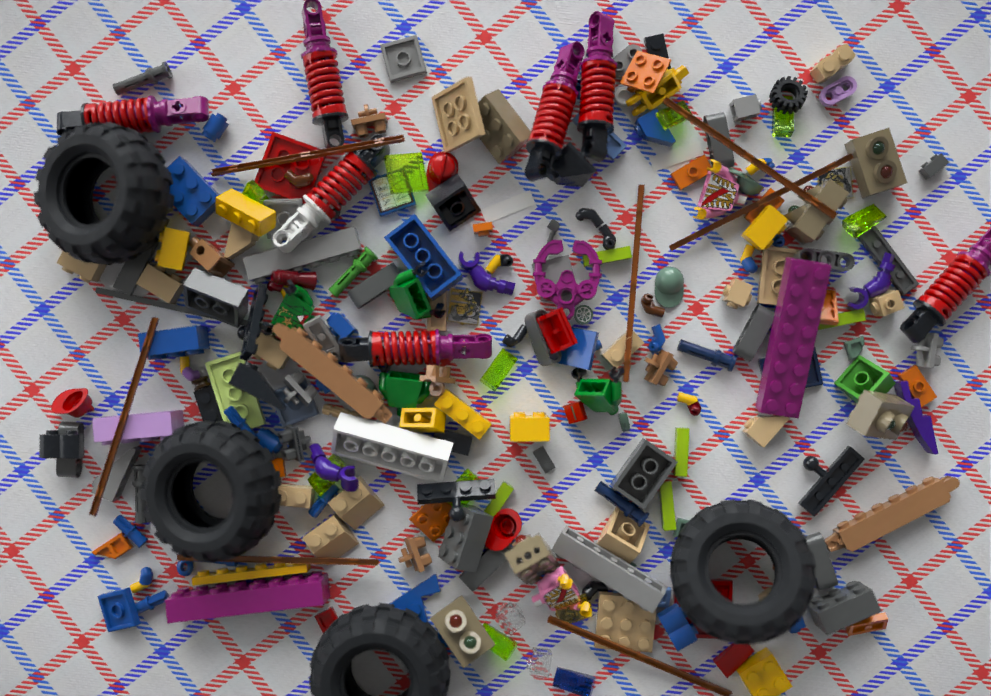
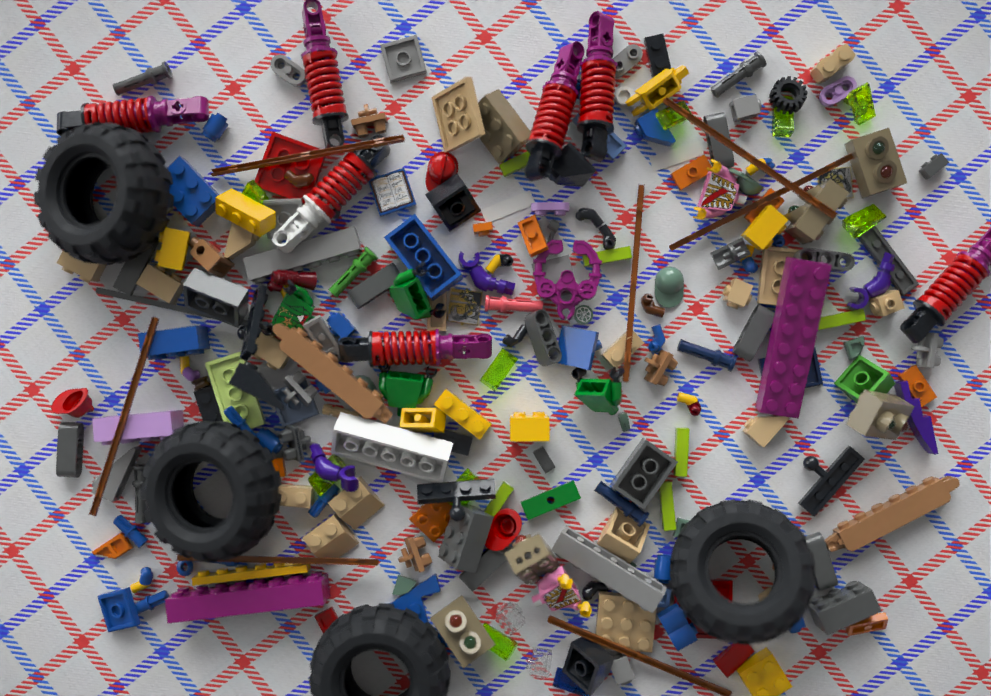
(61, 445): black brick -> none
(289, 70): none -> light grey plate
(403, 585): none -> sand green tile
(406, 173): clear neon green tile -> none
(437, 376): medium nougat hips -> none
(502, 304): none -> coral pin
(514, 164): none -> lime piece
(533, 236): none -> orange plate
(539, 505): none -> green tile
(543, 208): none -> lavender plate
(556, 330): red hinge -> none
(566, 612): clear yellow piece -> none
(575, 412): red tile -> none
(587, 664): none -> black slope
(622, 670): none -> light grey brick
(645, 72): orange hinge -> none
(662, 568): none -> blue brick
(730, 253): none -> dark grey hips
(745, 69): none -> dark grey pin
(830, 311): orange plate -> none
(861, 103): none -> clear neon green slope

